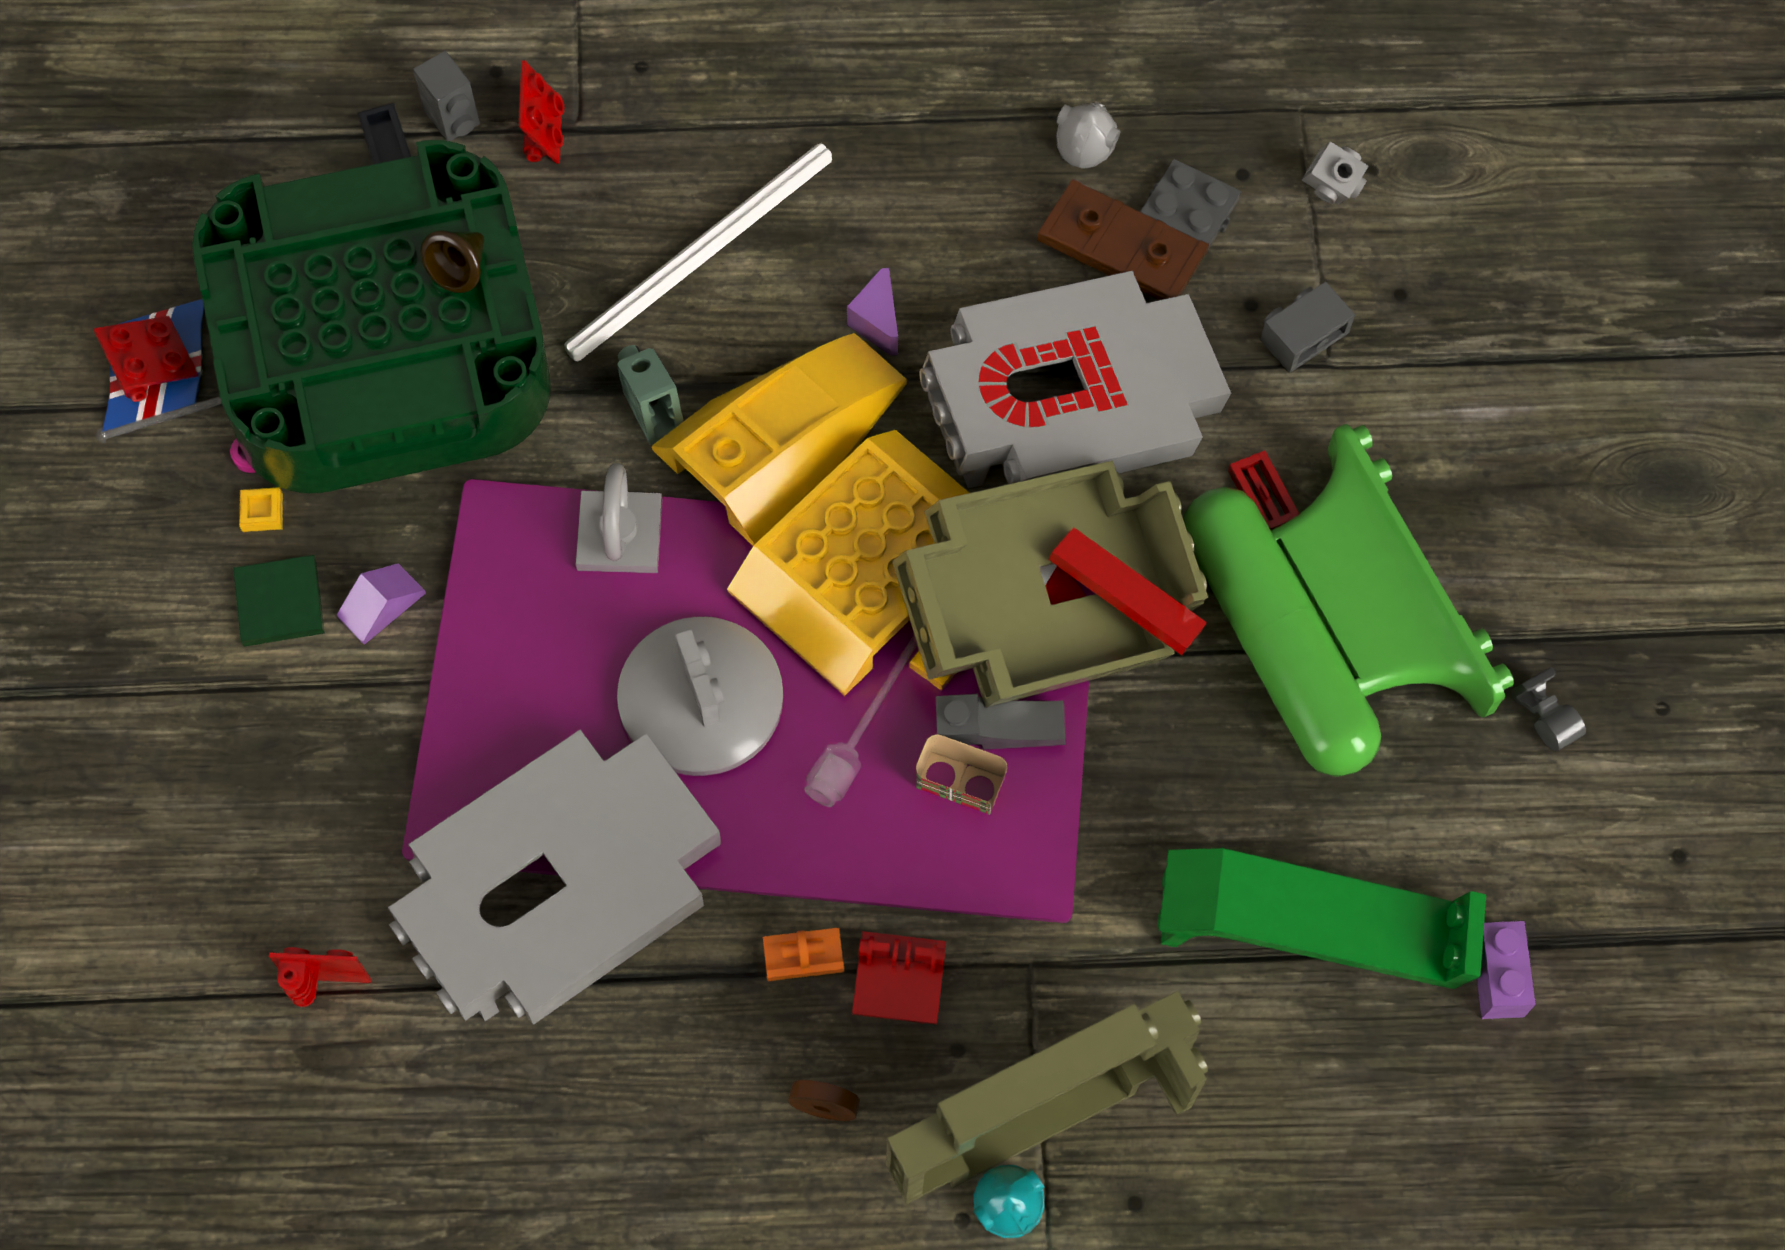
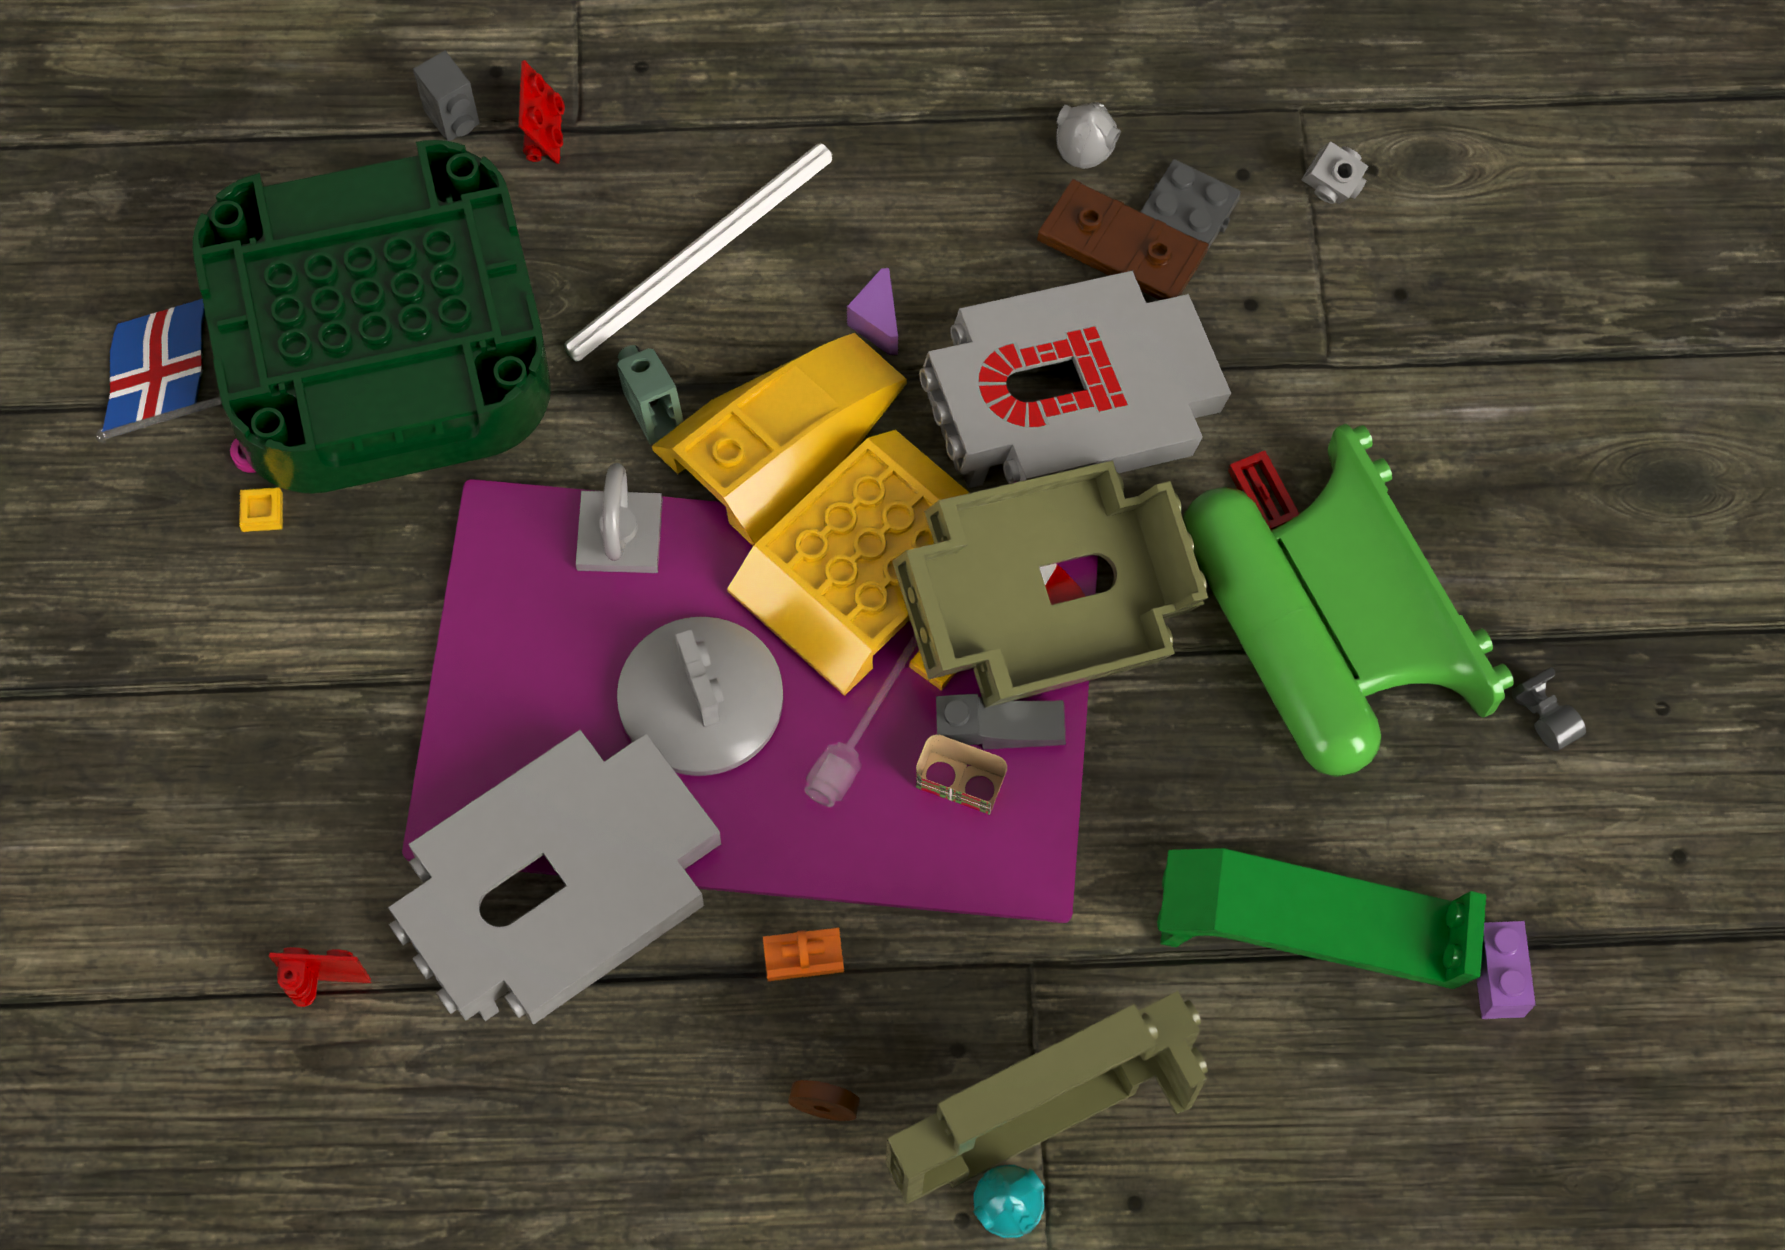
(145, 354): red hinge -> none
(278, 600): dark green tile -> none
(378, 600): medium lavender slope -> none
(384, 134): black tile -> none
(453, 259): dark brown hat -> none
(899, 977): red hinge -> none
(1127, 591): red tile -> none
(1306, 326): dark grey brick -> none

